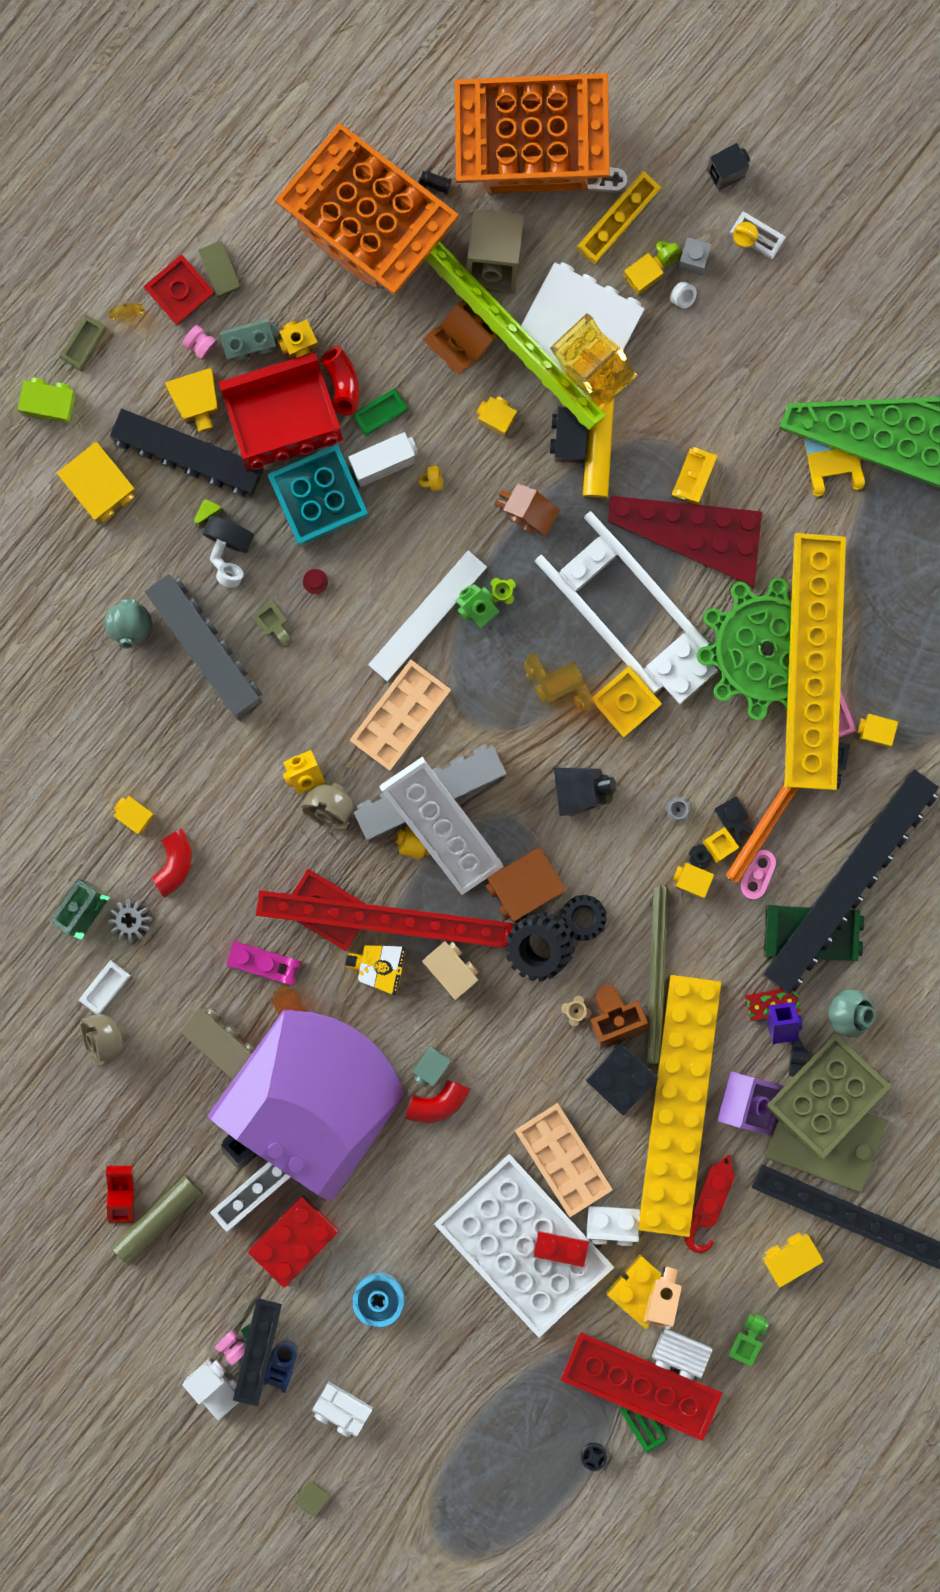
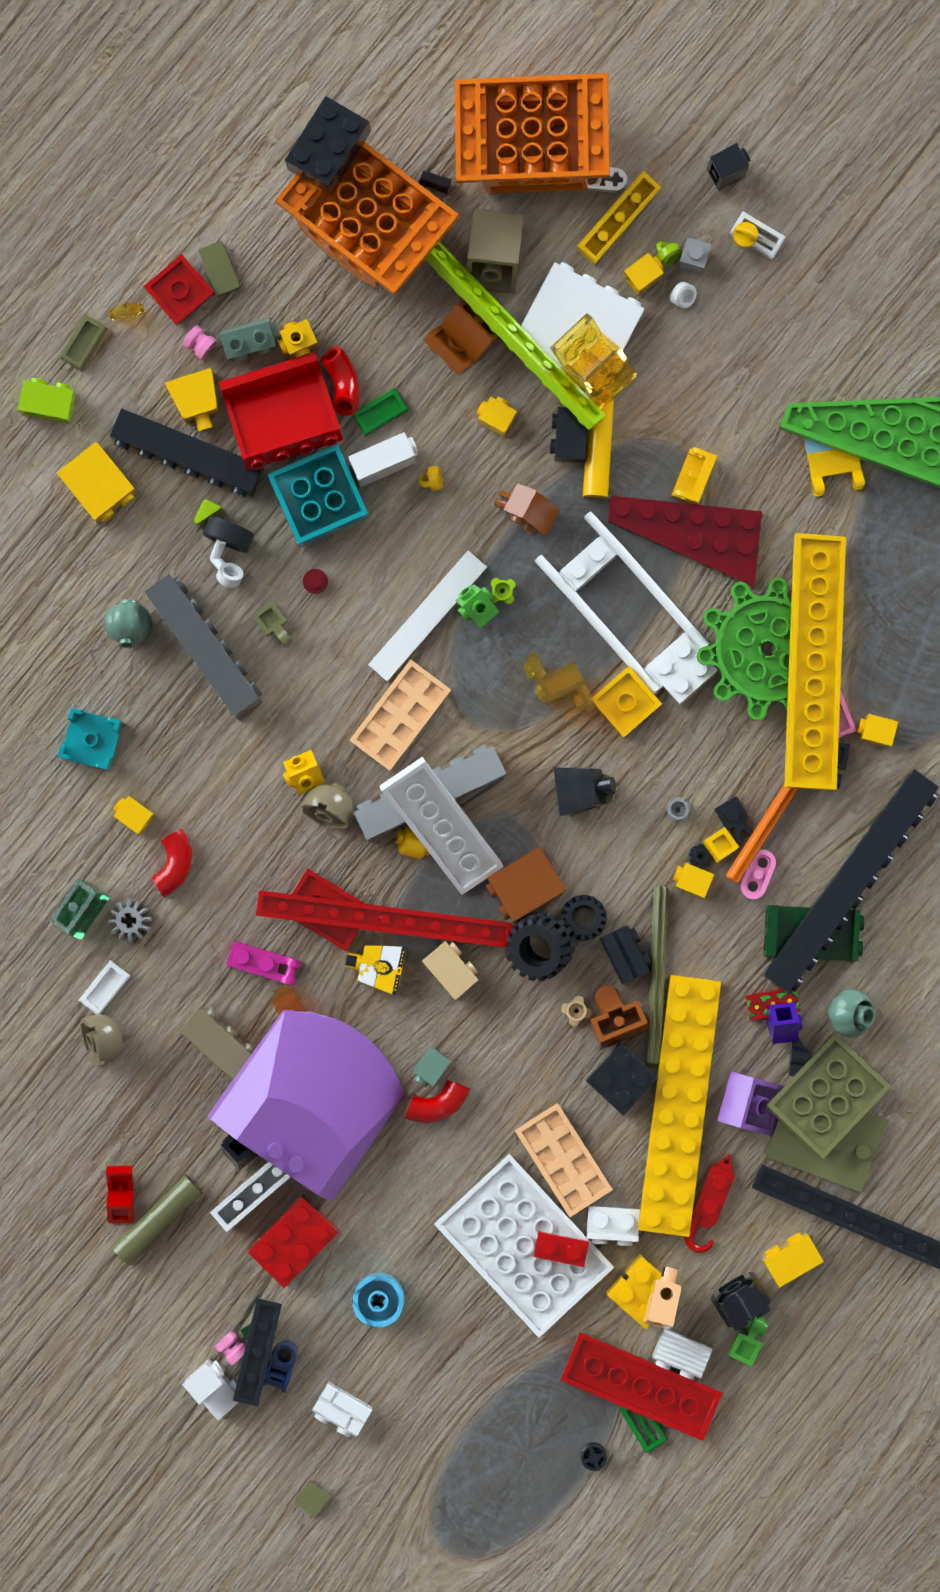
(91, 739): none -> teal panel
(328, 145): none -> black brick
(625, 954): none -> black brick
(741, 1301): none -> black brick

